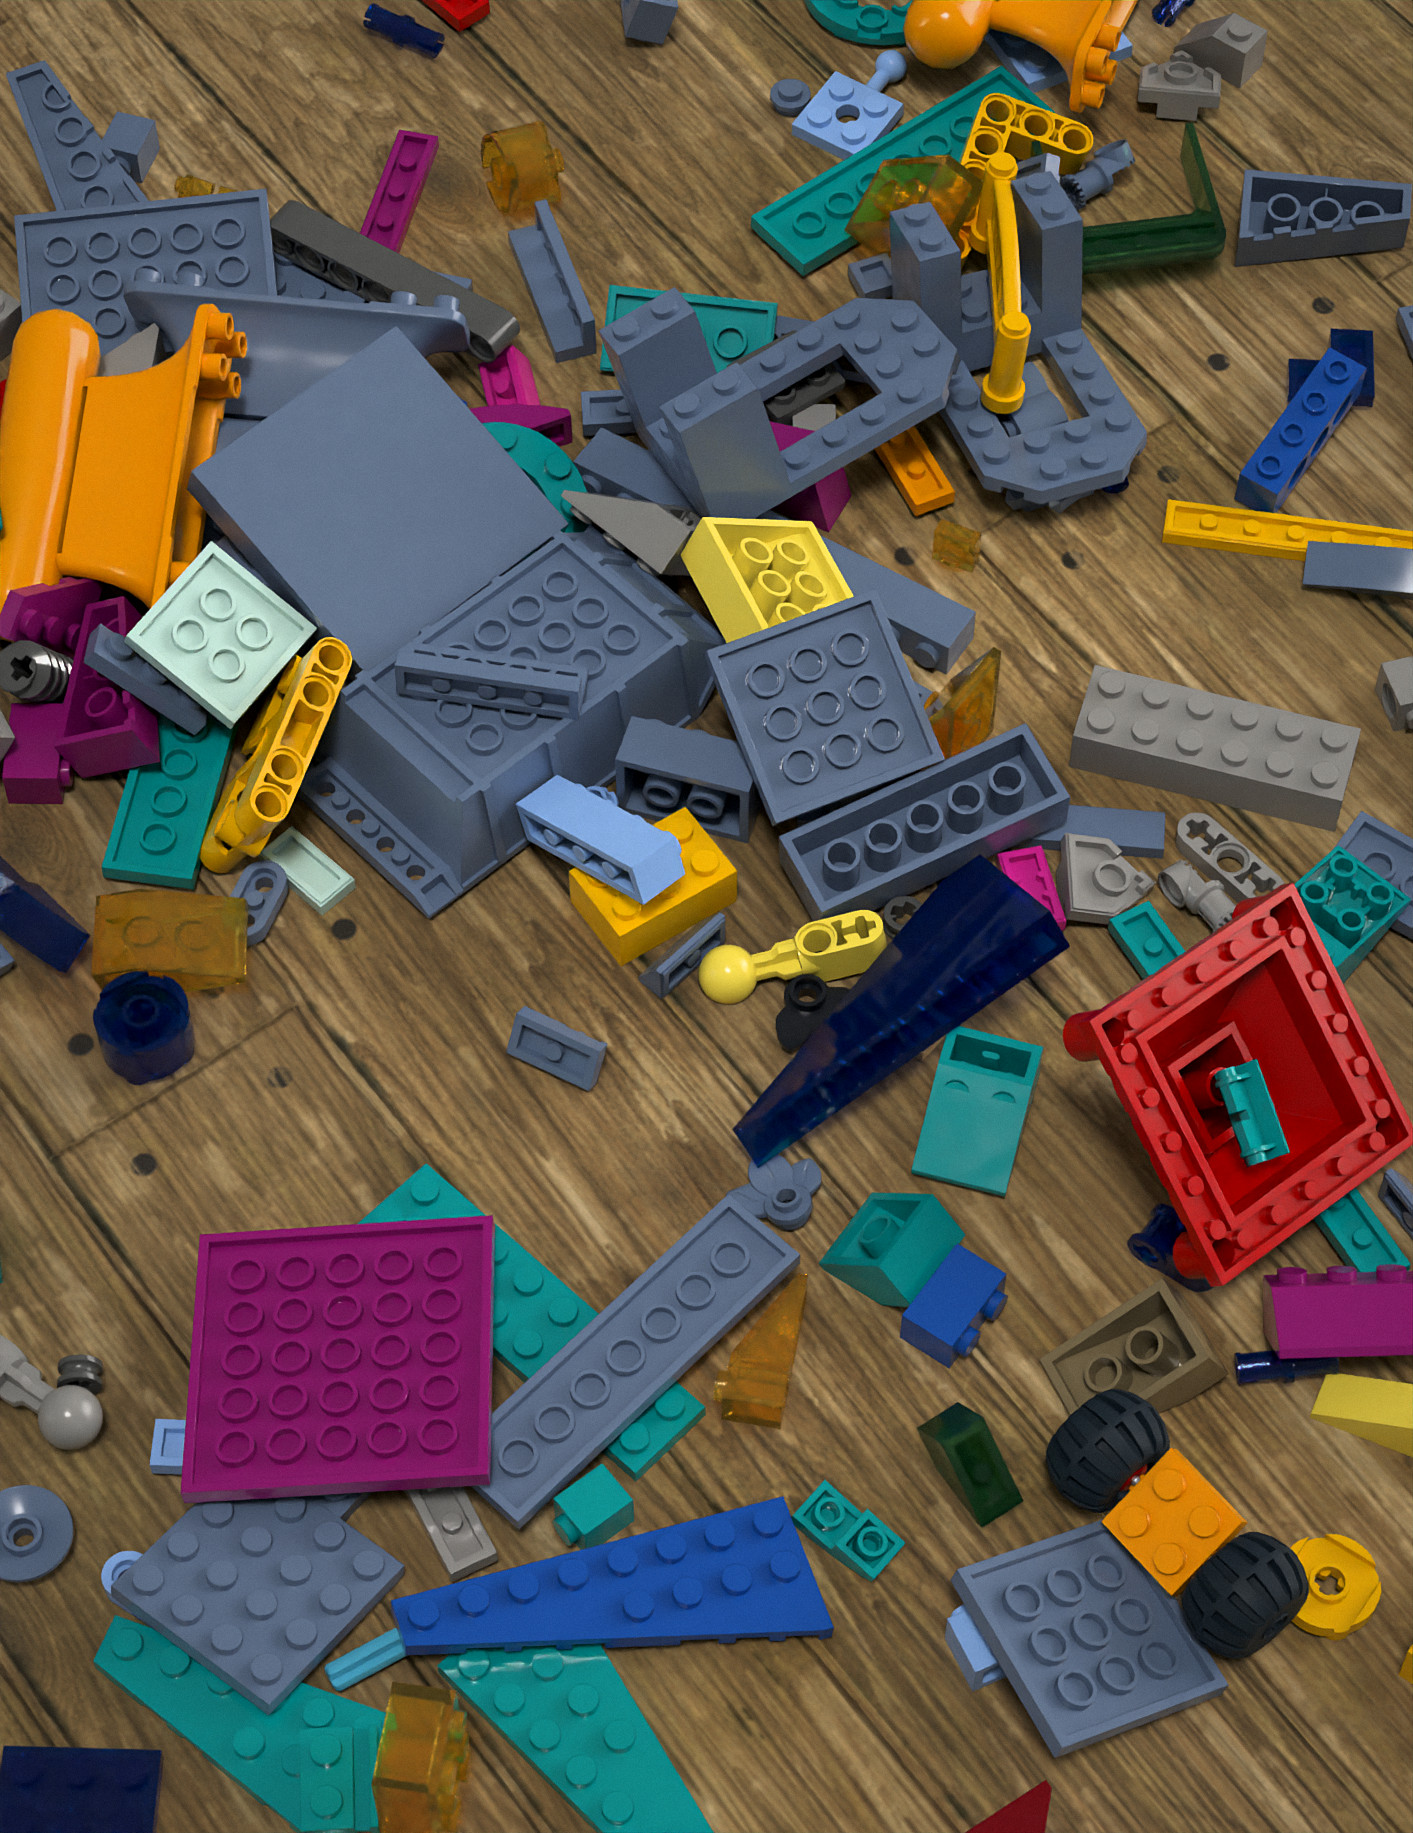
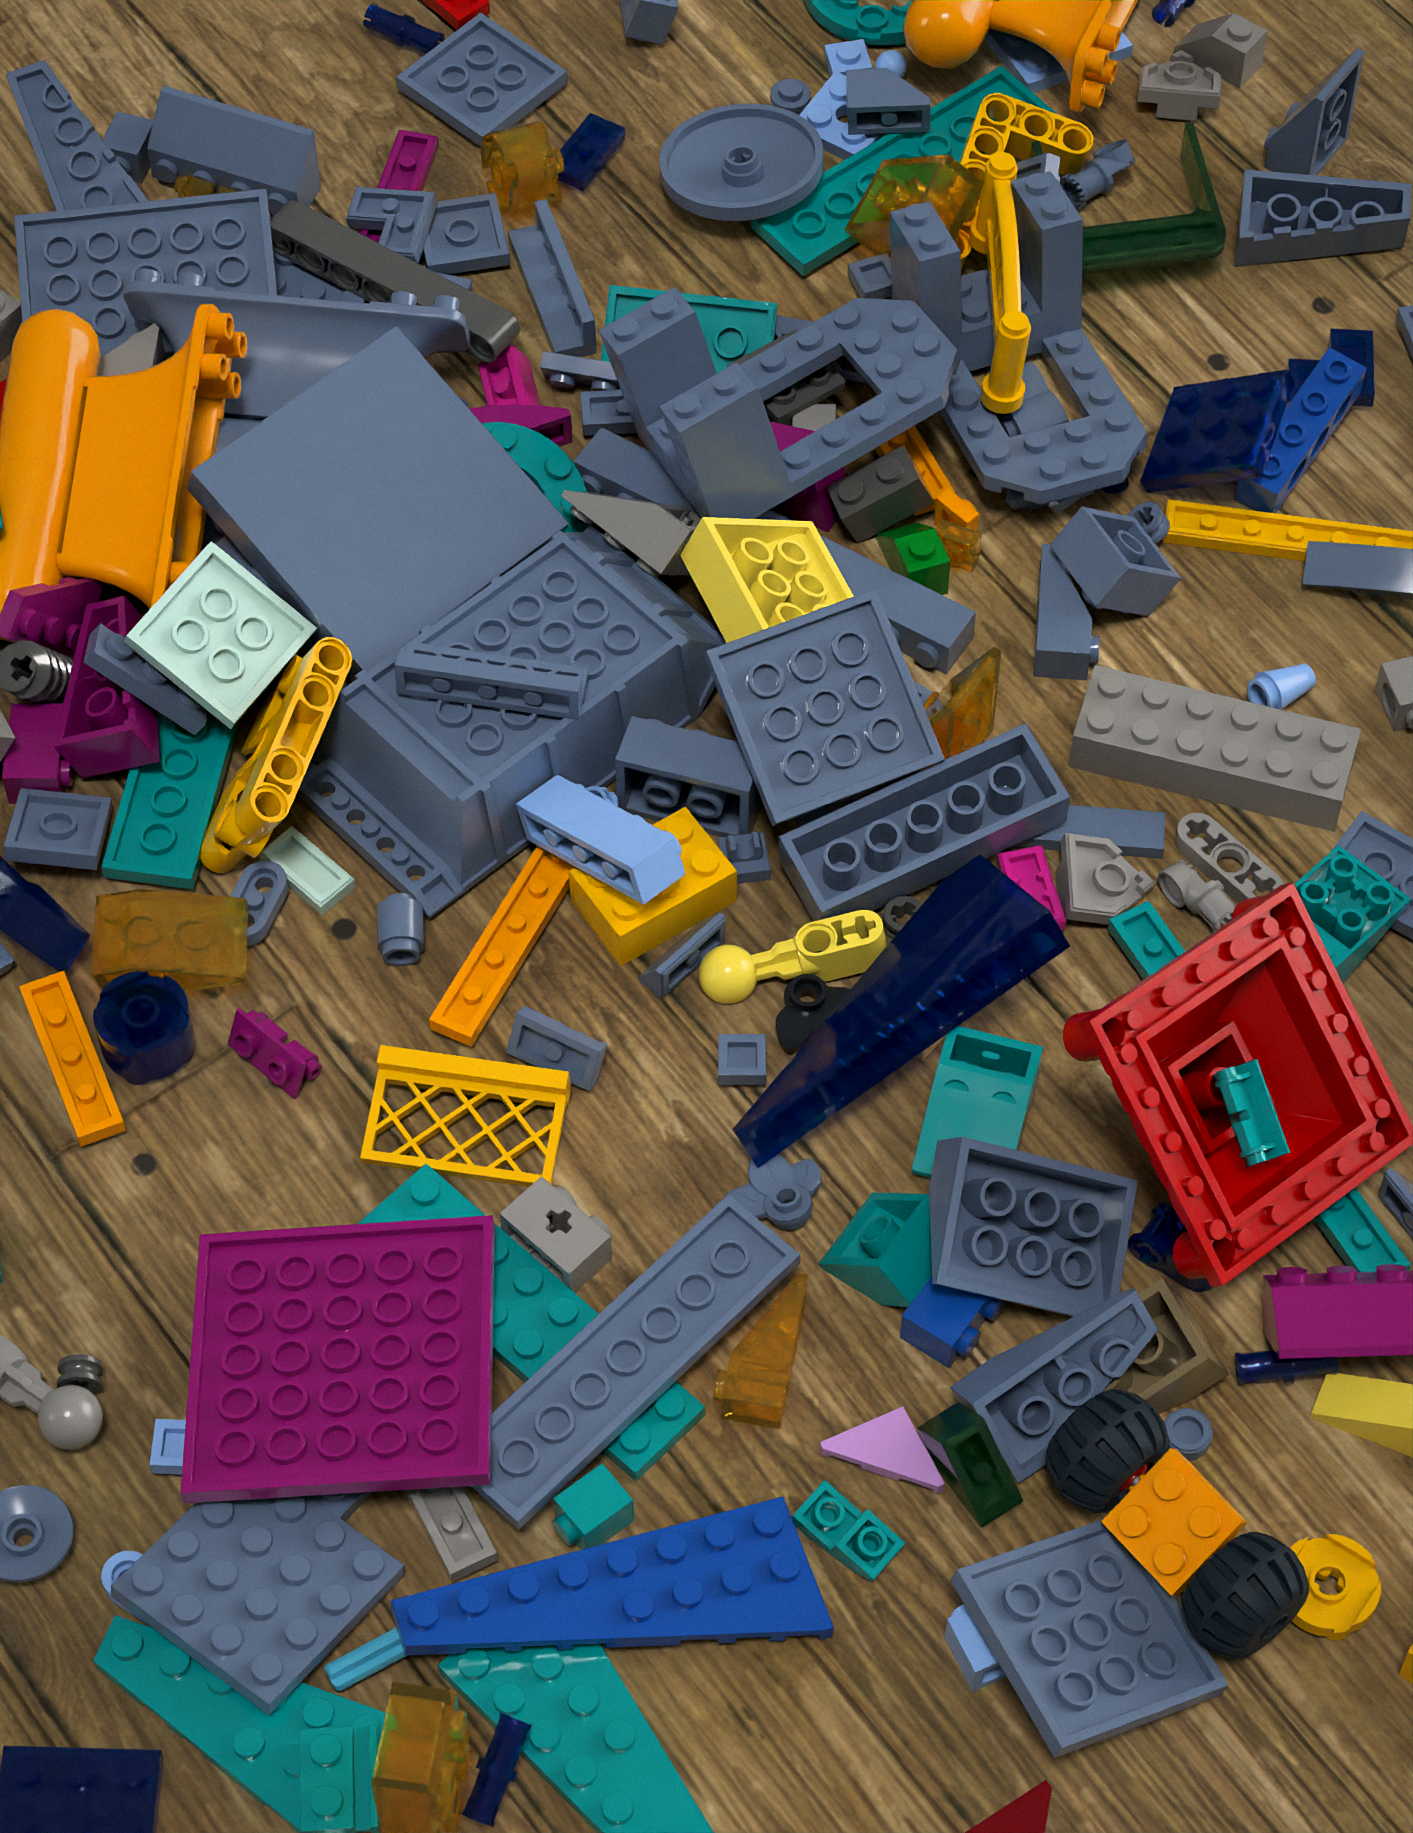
(58, 829): none -> sand blue plate
(72, 1058): none -> light orange plate
(232, 148): none -> sand blue slope
(262, 1045): none -> magenta hinge
(400, 215): none -> sand blue tile
(400, 929): none -> sand blue brick
(466, 236): none -> sand blue plate
(466, 1077): none -> yellow fence
(481, 79): none -> sand blue plate
(496, 1770): none -> clear blue pin
(502, 948): none -> light orange plate
(558, 1233): none -> light grey brick
(568, 370): none -> sand blue plate
(589, 150): none -> clear blue plate
(741, 162): none -> sand blue dish
(741, 1059): none -> sand blue plate
(747, 855): none -> sand blue tile
(846, 56): none -> light blue plate
(880, 494): none -> dark grey brick
(884, 103): none -> sand blue slope
(887, 1448): none -> lavender tile
(917, 555): none -> green slope
(956, 510): none -> light orange plate
(1027, 1226): none -> sand blue slope
(1049, 1376): none -> sand blue wedge
(1062, 625): none -> sand blue slope
(1114, 562): none -> sand blue brick
(1151, 513): none -> sand blue bush
(1189, 1432): none -> sand blue tile
(1217, 431): none -> clear blue plate
(1281, 686): none -> light blue cone
(1317, 124): none -> sand blue slope

